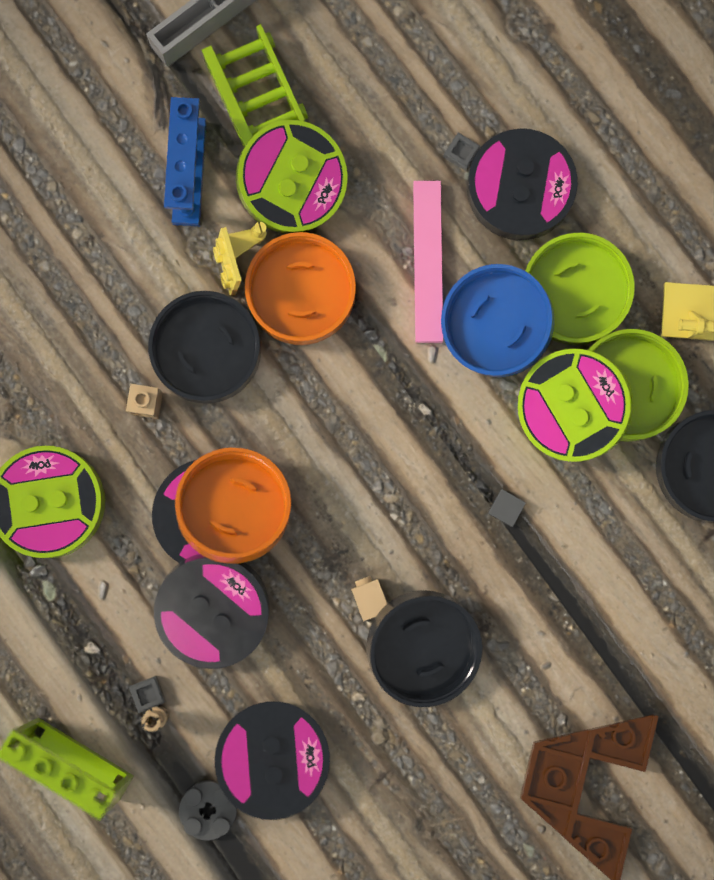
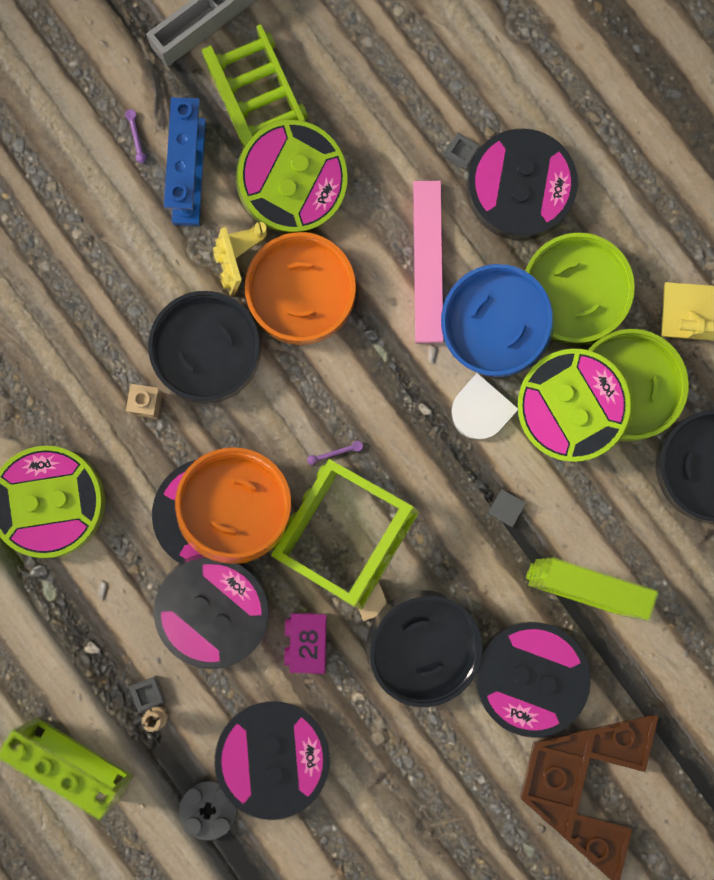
(131, 116): none -> medium lavender hinge
(307, 642): none -> magenta brick
(356, 446): none -> medium lavender hinge
(383, 552): none -> lime window
(480, 409): none -> white tile
(533, 679): none -> brick
(591, 588): none -> lime window

